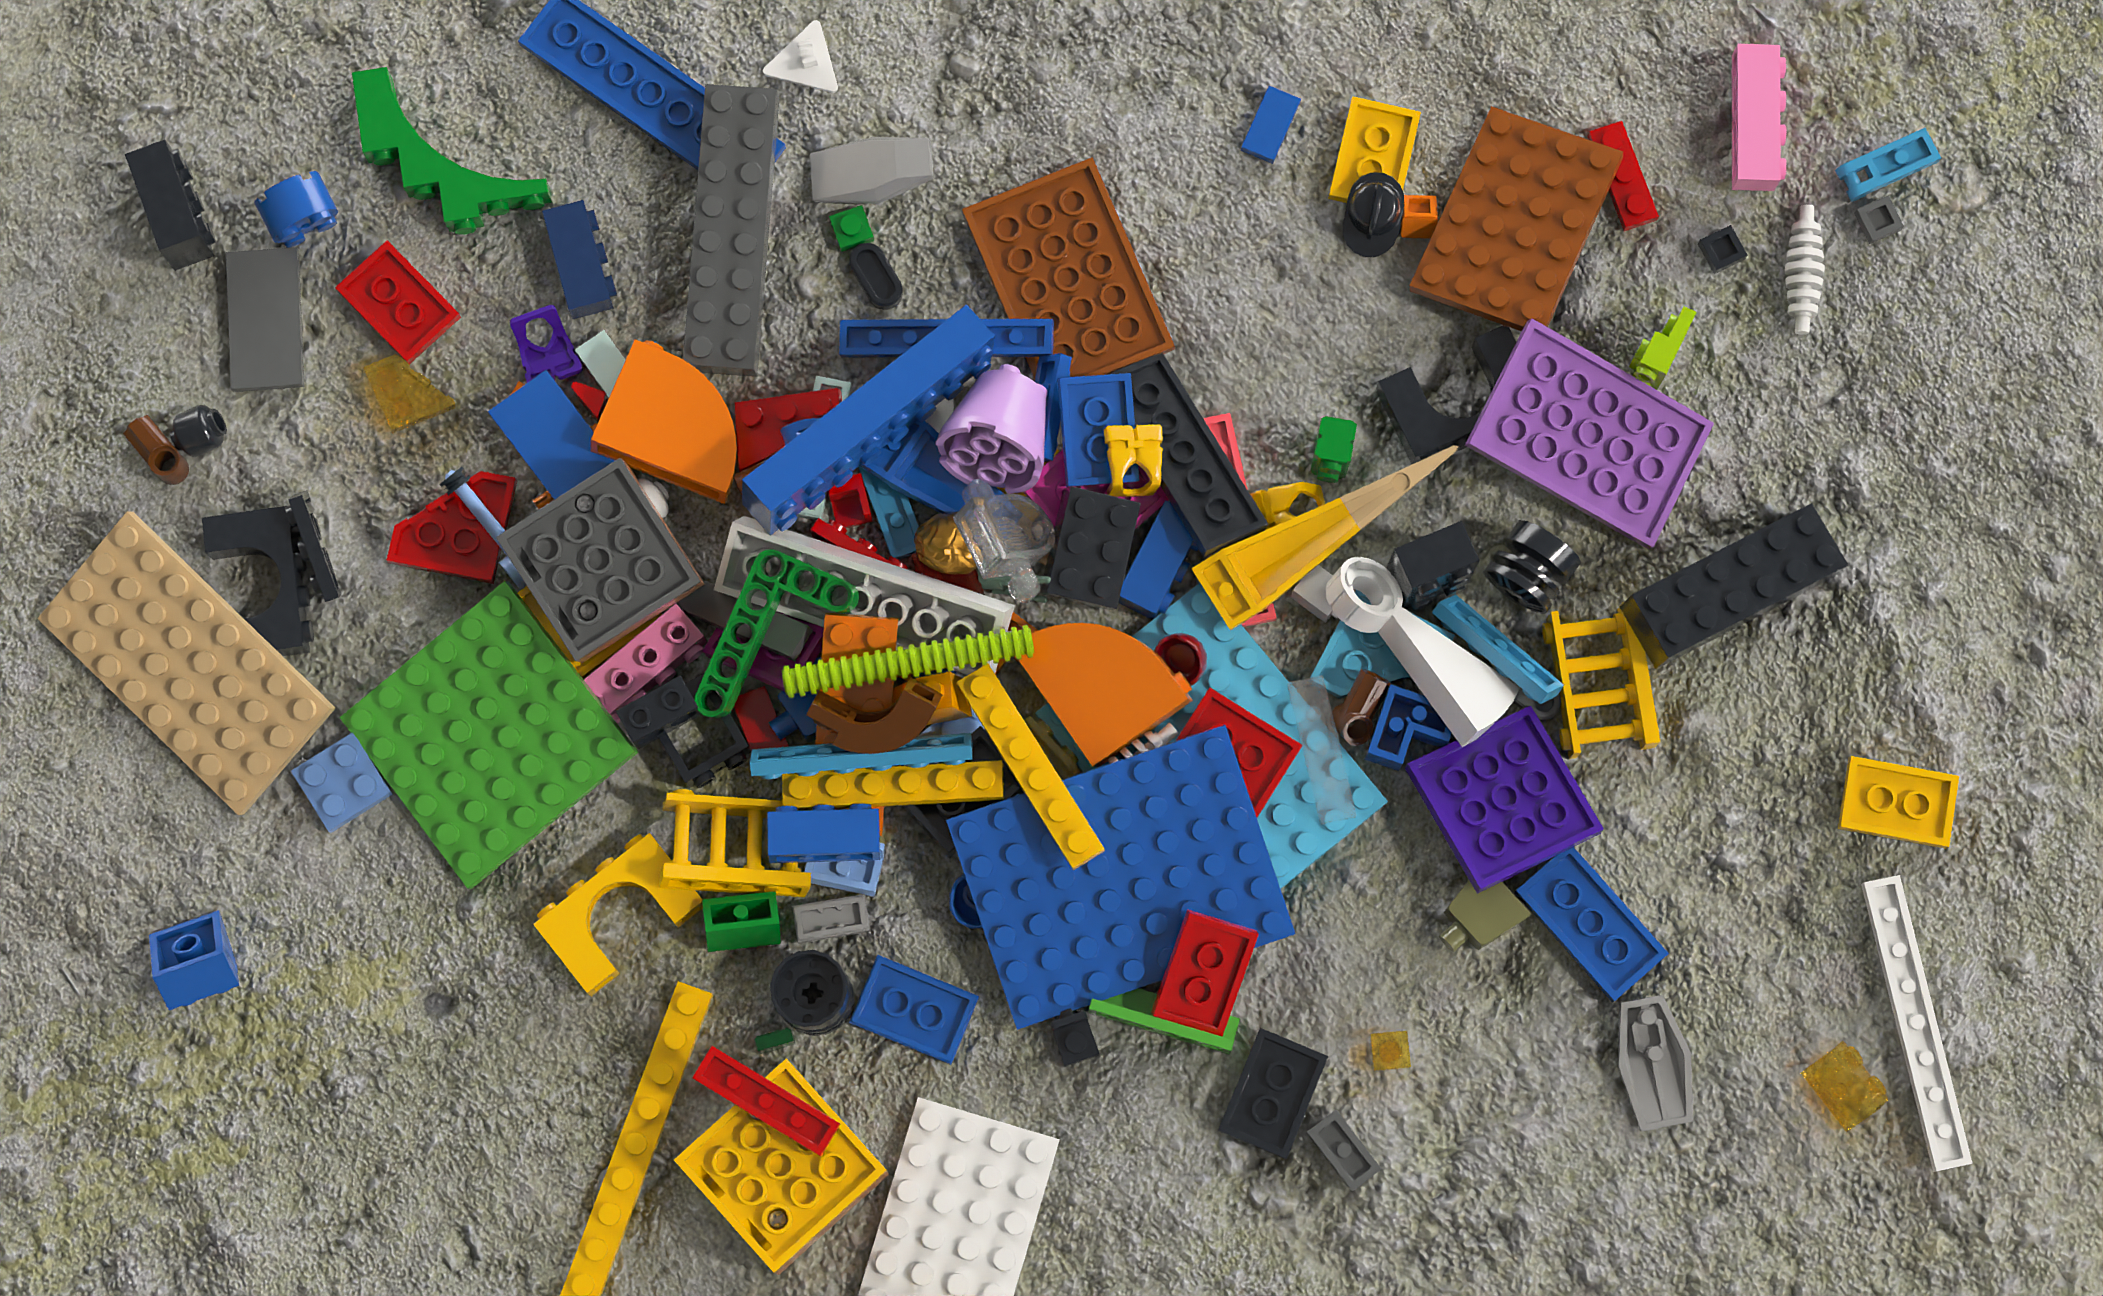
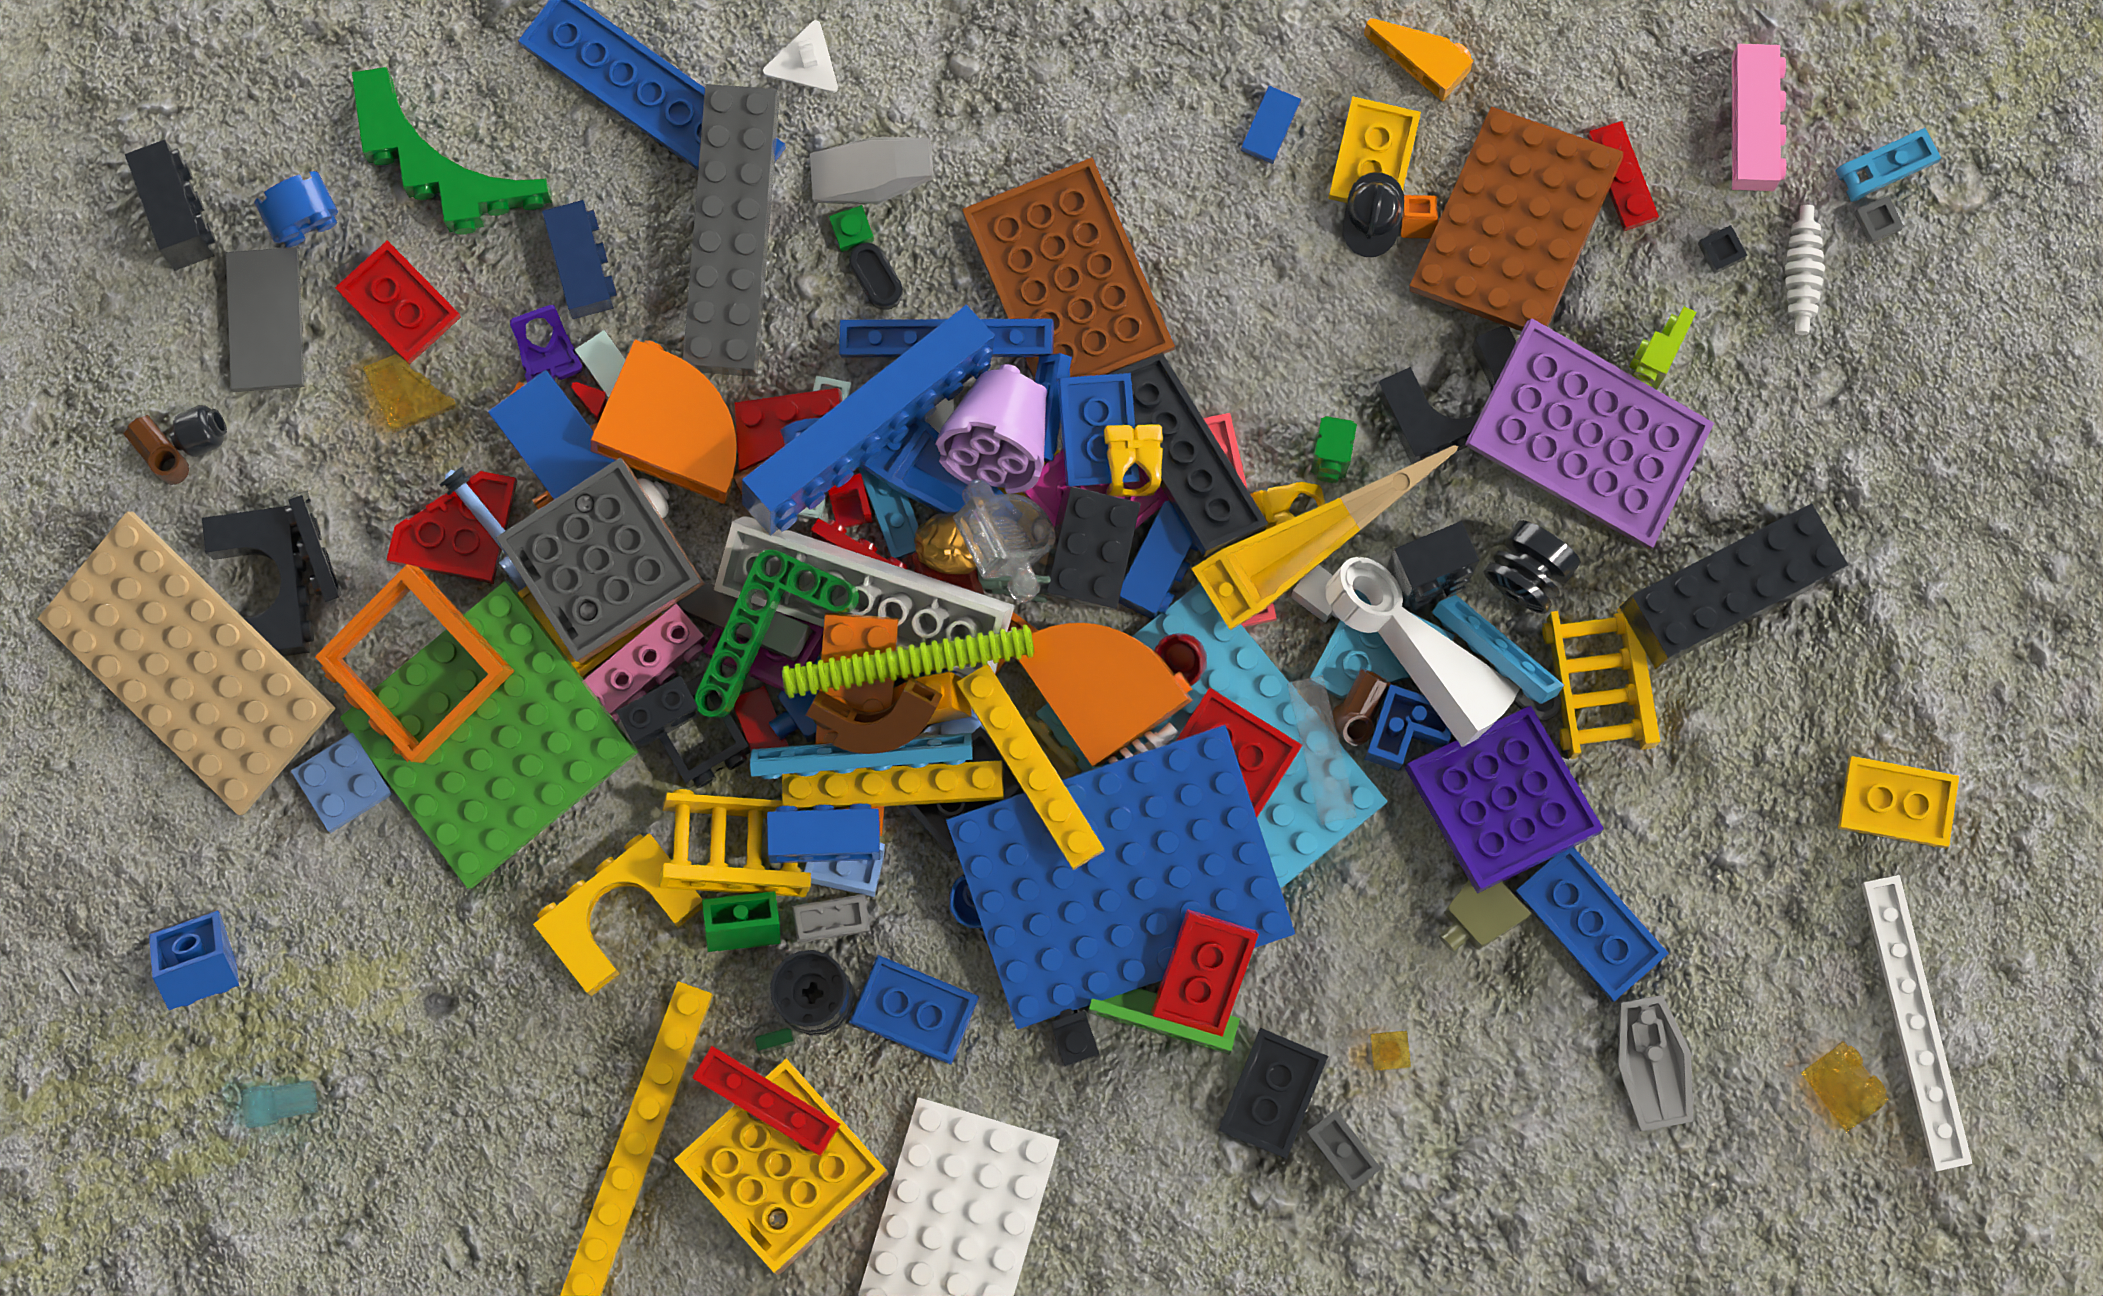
(269, 1104): none -> clear light blue piece
(361, 696): none -> orange window
(1425, 56): none -> light orange slope

